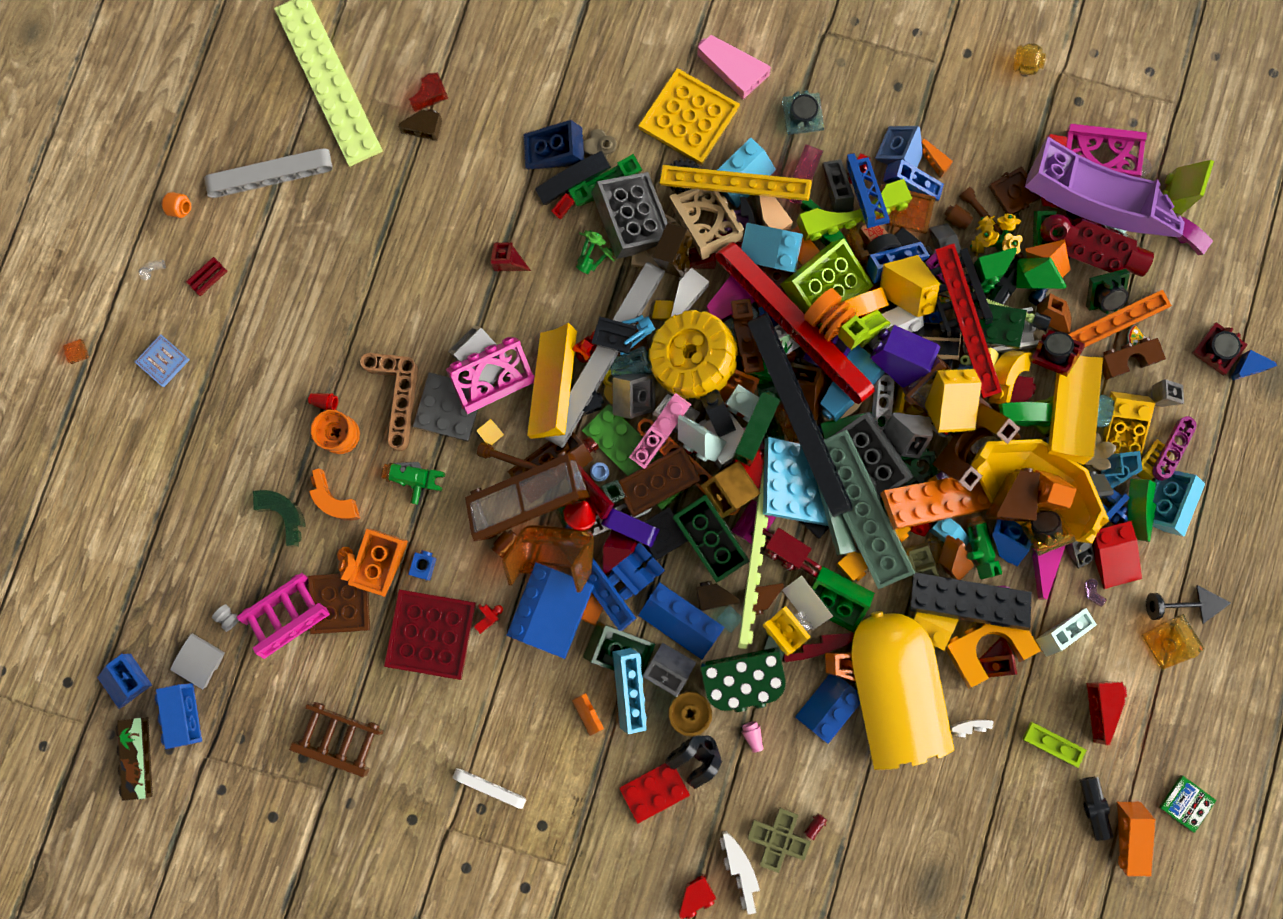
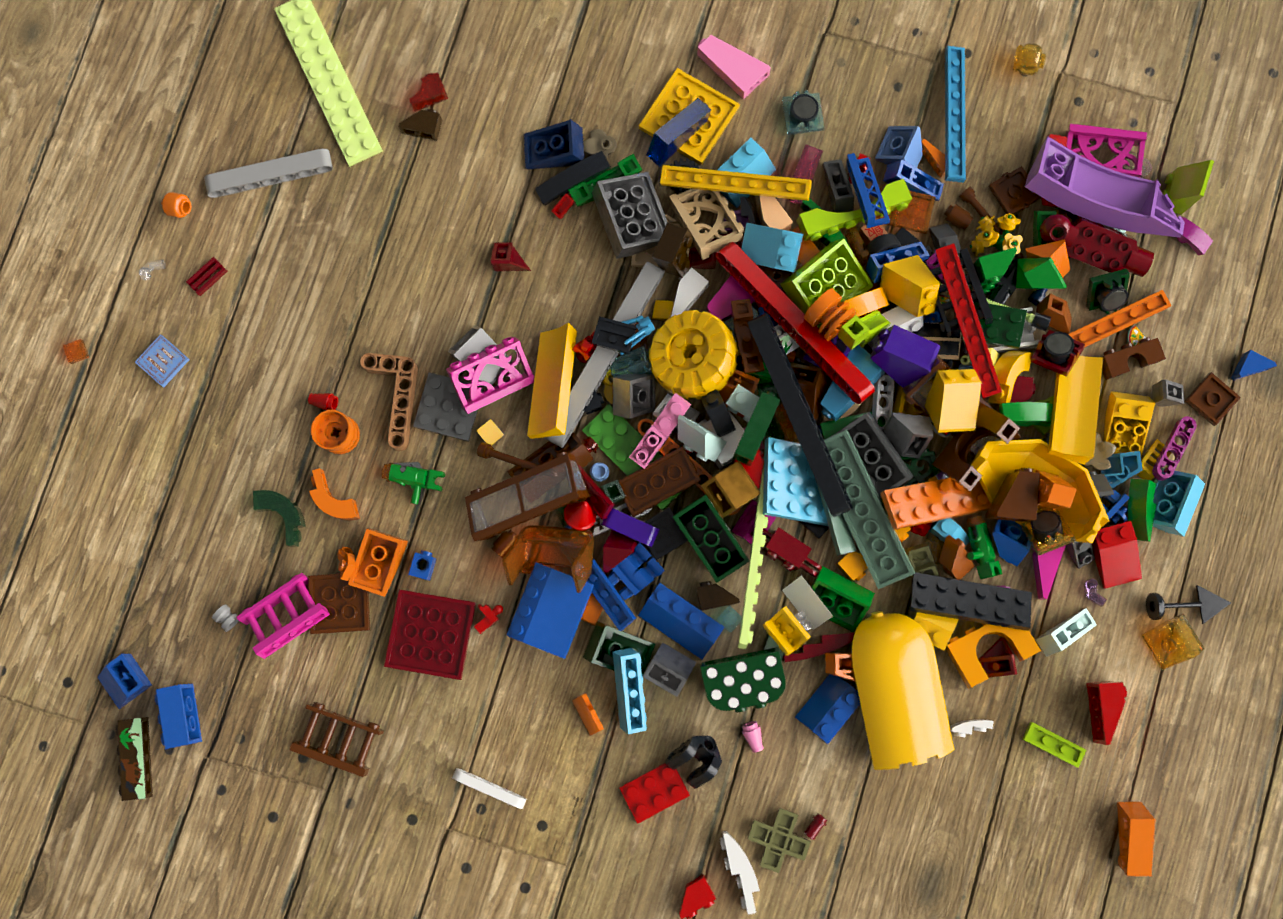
(197, 661): light grey slope -> none
(585, 262): green plant -> none
(677, 131): none -> clear blue slope
(690, 725): pearl gold wheel -> none
(766, 596): reddish brown slope -> none
(955, 114): none -> dark azure tile
(1096, 808): black piece -> none
(1105, 411): clear light blue gear -> none
(1187, 803): tile -> none
(1212, 399): none -> reddish brown plate
(1220, 348): piece -> none

